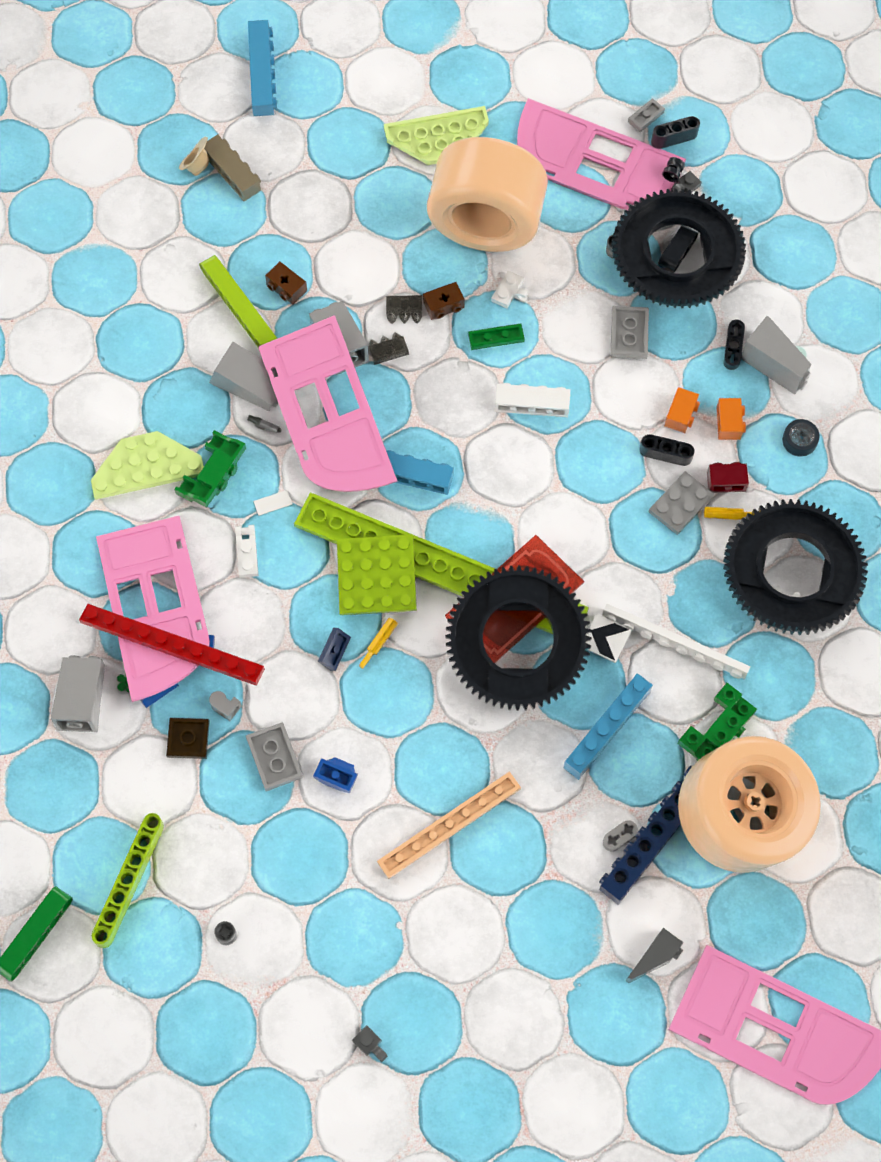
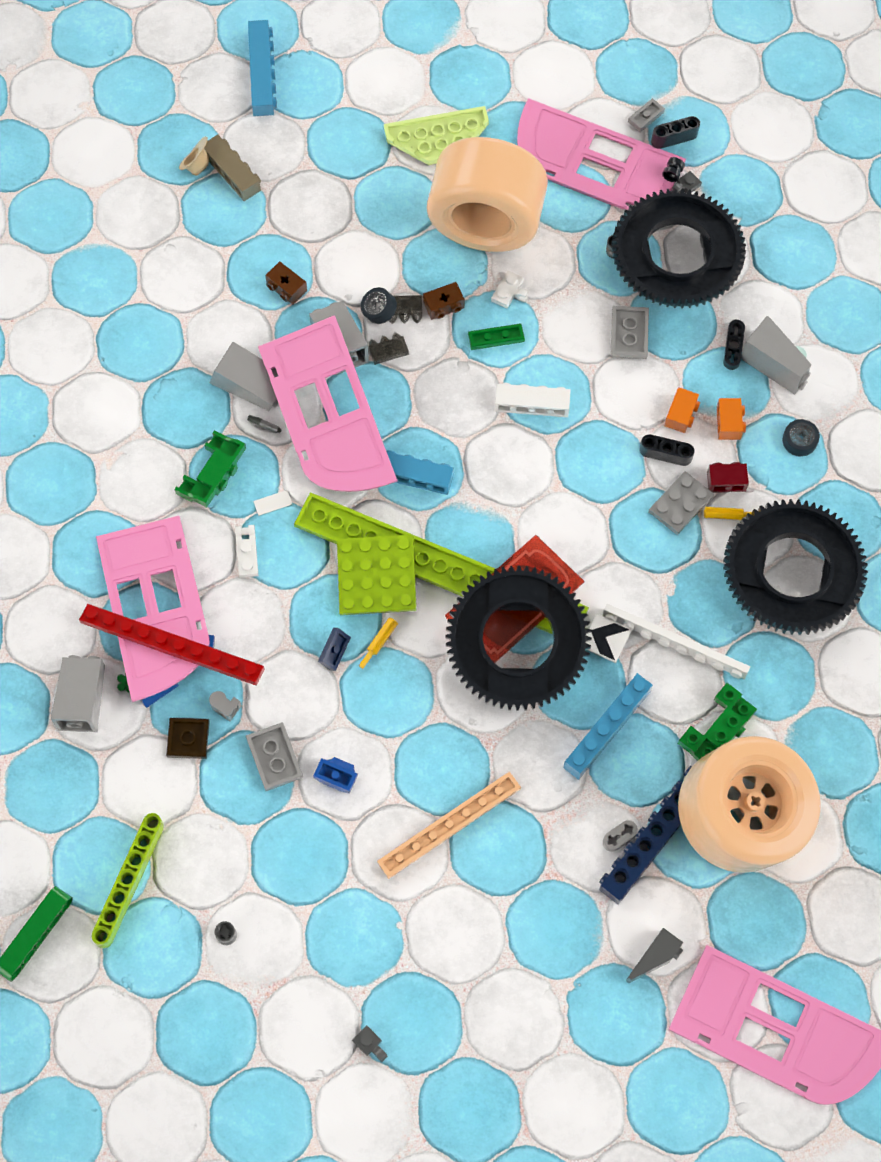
(144, 463): yellowish green plate -> none
(237, 301): lime beam -> none
(371, 309): none -> wheel
(678, 248): black beam -> none

